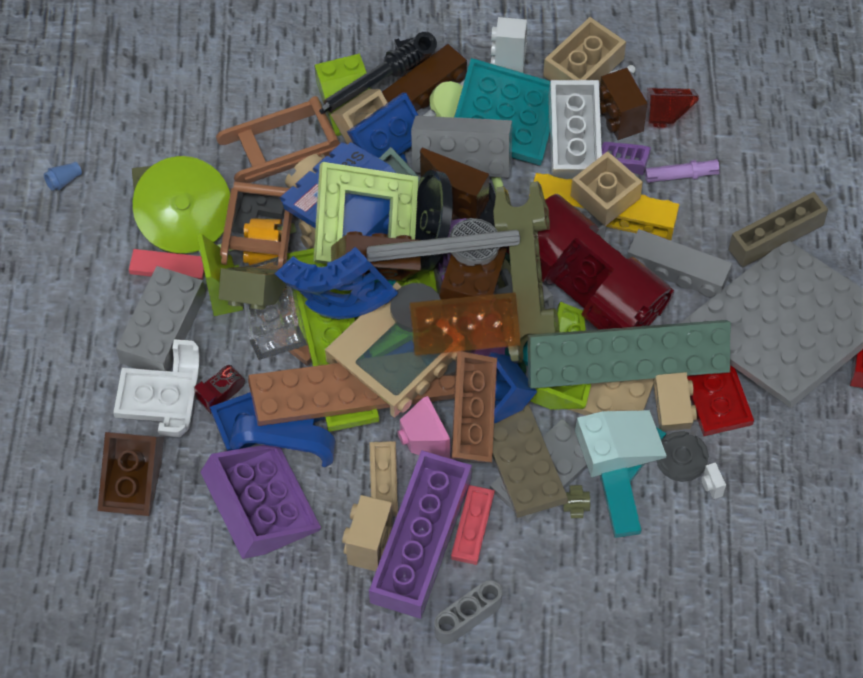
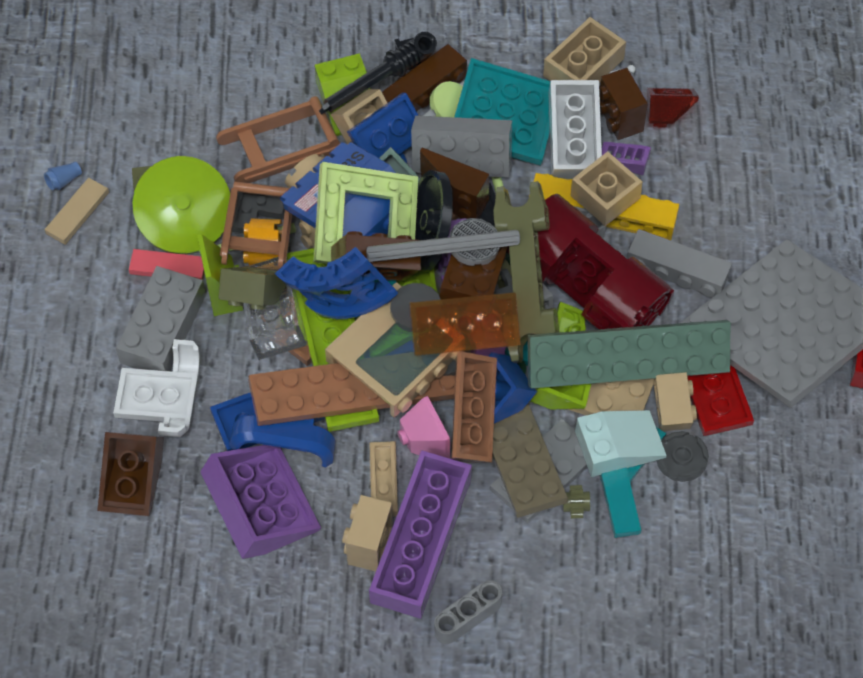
(76, 211): none -> tan tile
(219, 387): dark red leg -> none
(472, 525): coral tile -> none
(509, 43): white wedge -> none
(687, 170): lavender pin -> none
(713, 481): white plate -> none
(778, 228): dark tan brick -> none

